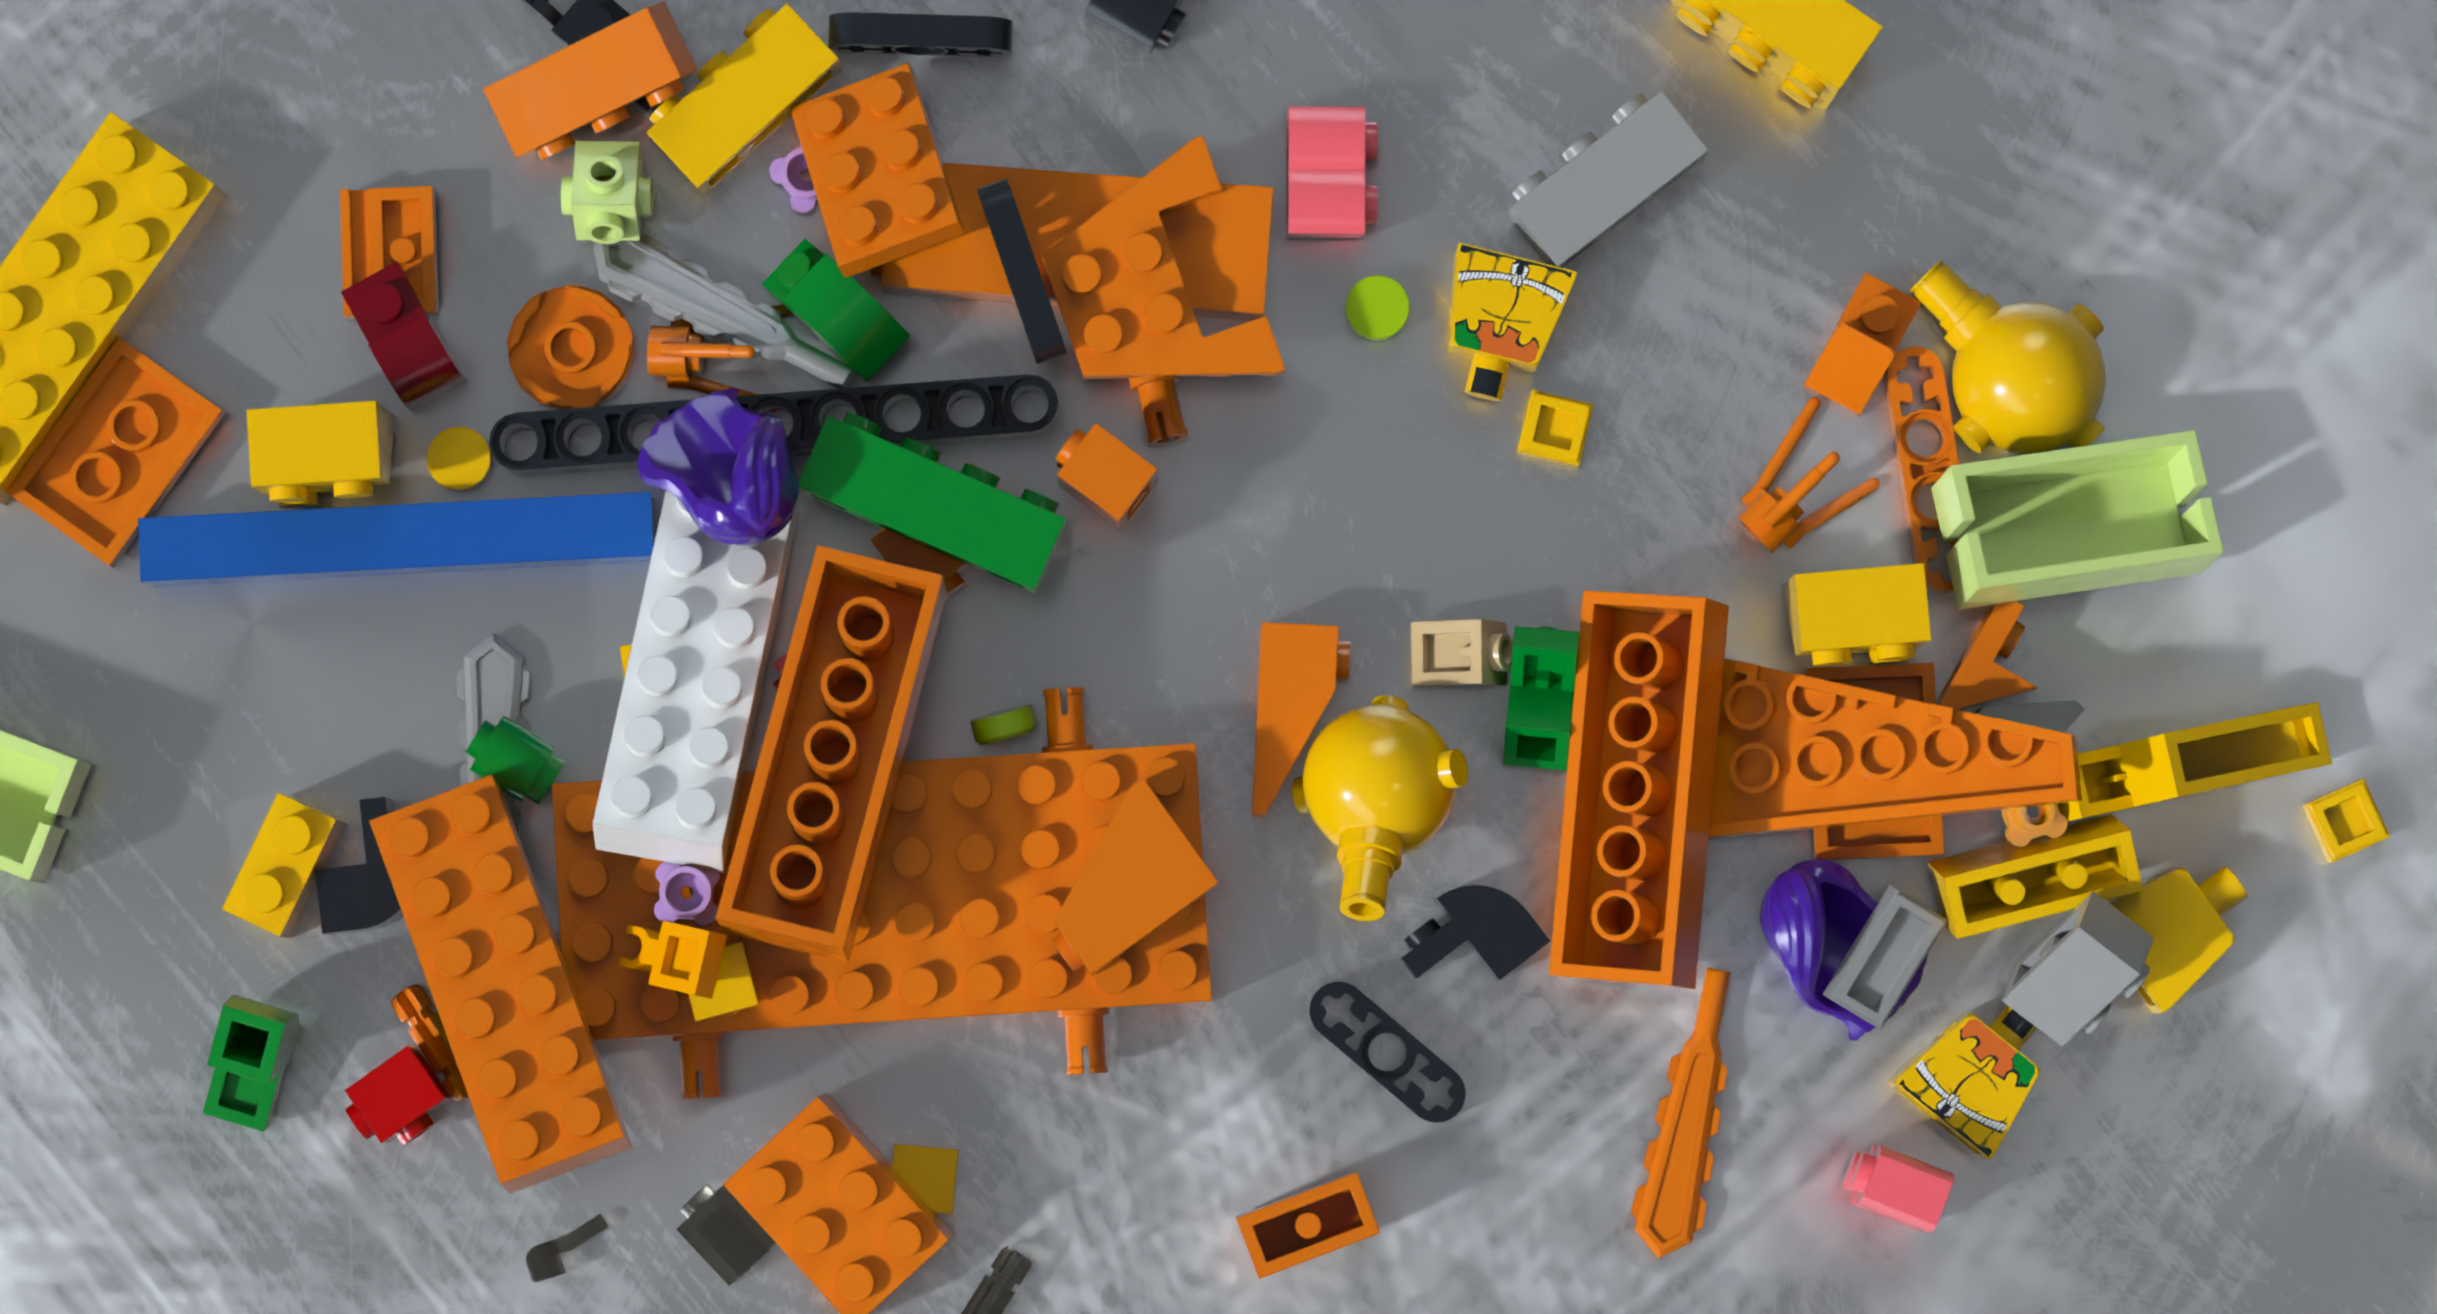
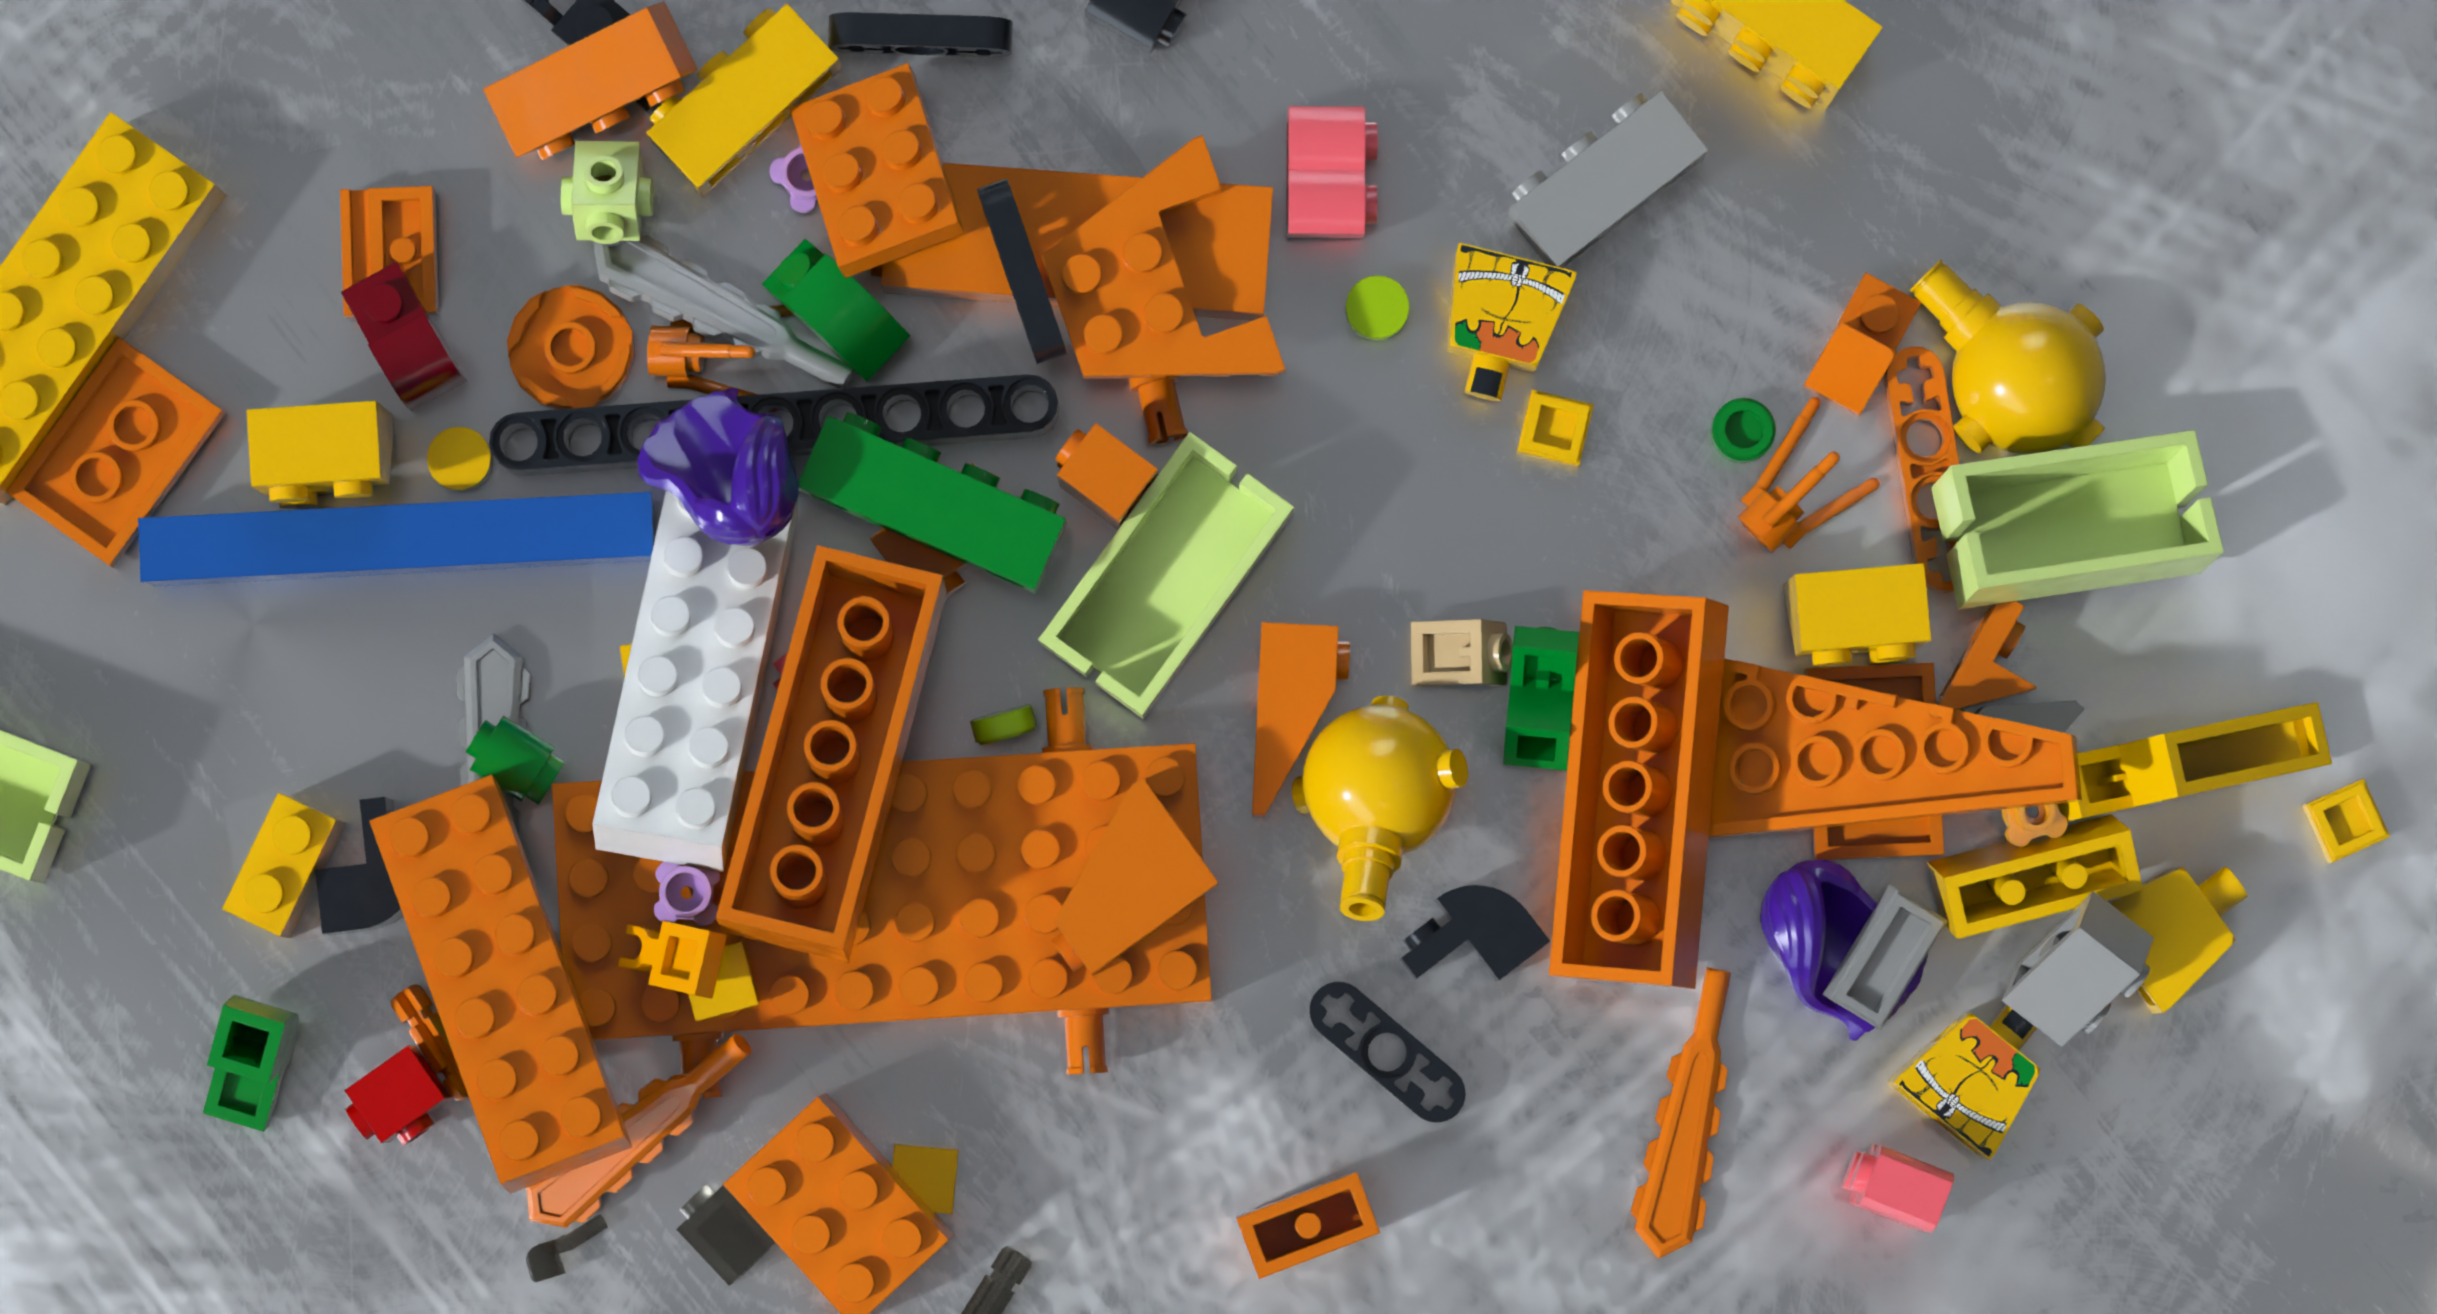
(660, 1110): none -> orange sword
(1166, 575): none -> yellowish green piece
(1743, 430): none -> green tile

